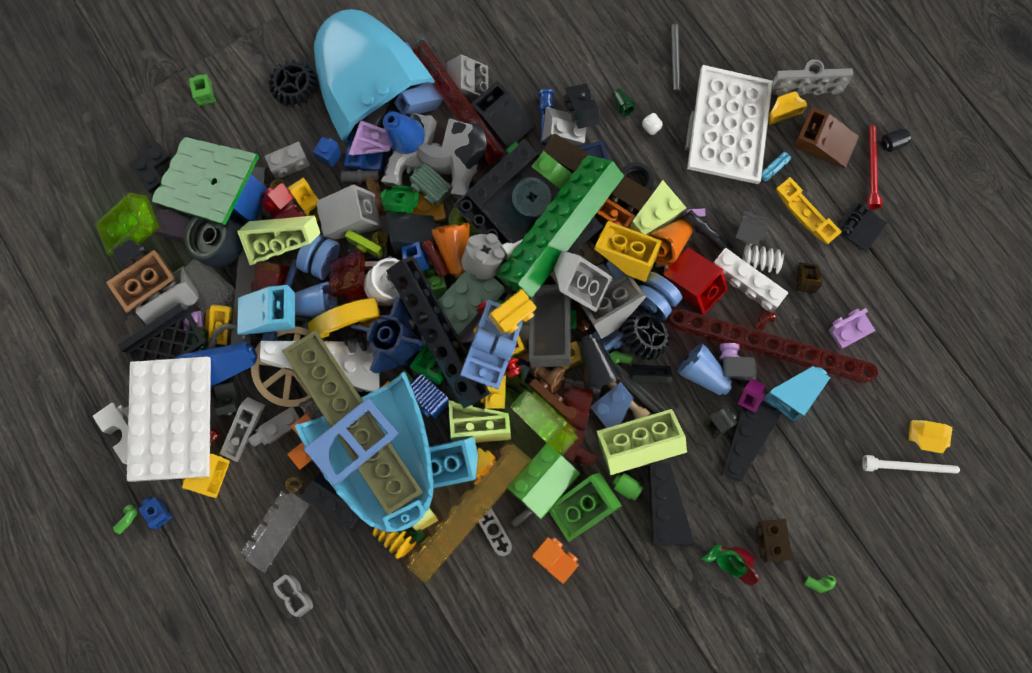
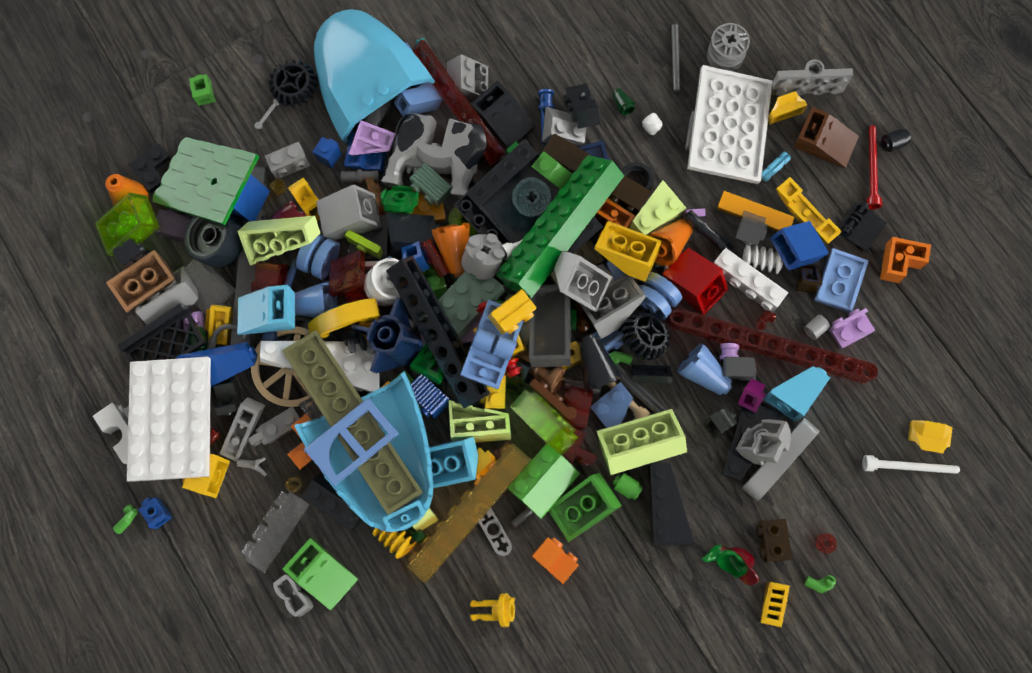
(120, 186): none -> orange cone
(252, 464): none -> light grey bar
(258, 125): none -> light grey hinge
(276, 198): brick -> none
(320, 573): none -> bright green slope
(381, 235): clear yellow hinge -> none
(403, 132): blue cone -> none
(502, 610): none -> yellow piece
(728, 47): none -> light grey wheel
(737, 205): none -> light orange tile
(765, 441): none -> light grey brick
(770, 472): none -> light grey beam
(782, 605): none -> yellow slope
(799, 245): none -> blue brick
(816, 327): none -> light grey beam
(820, 543): none -> clear red plate
(841, 280): none -> light blue tile
(900, 255): none -> orange brick

